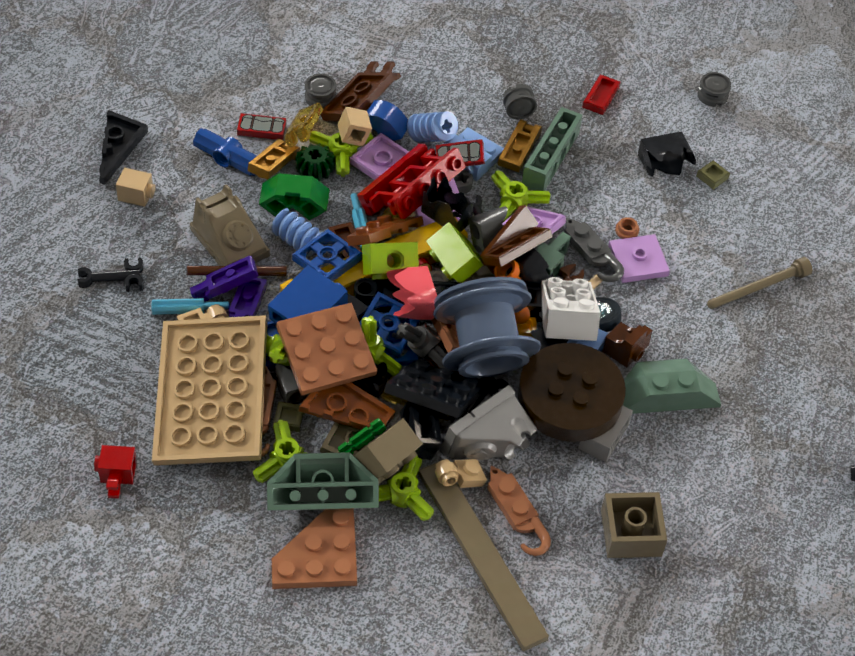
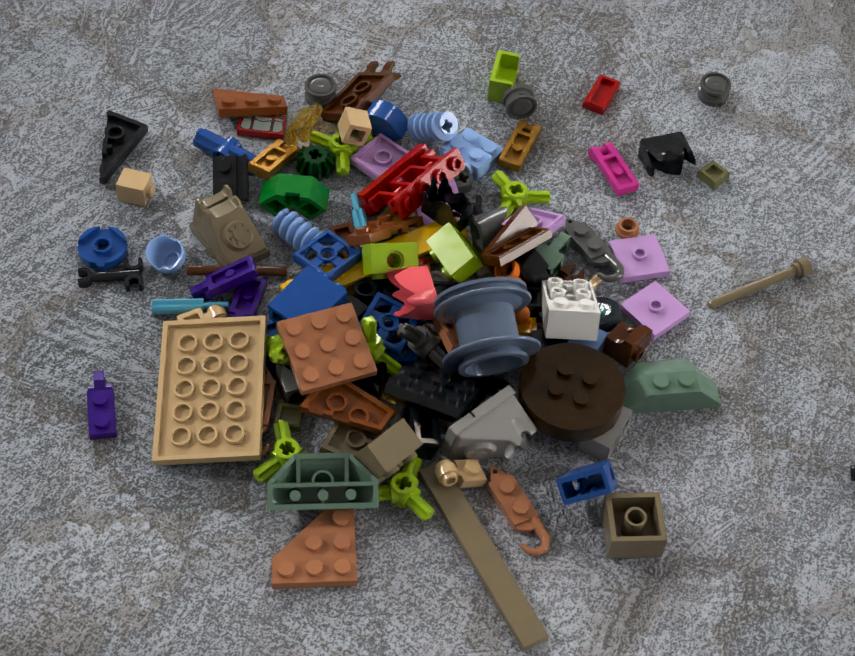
(101, 408): none -> dark purple hinge
(102, 259): none -> blue plate
(116, 467): red brick -> none
(165, 254): none -> light blue hair
(231, 171): none -> black plate
(242, 104): none -> dark orange wing
(363, 437): green axle -> none
(471, 151): tile -> none
(503, 74): none -> lime panel
(552, 150): sand green brick -> none
(592, 481): none -> blue torso
(613, 168): none -> dark pink plate
(655, 309): none -> lavender plate

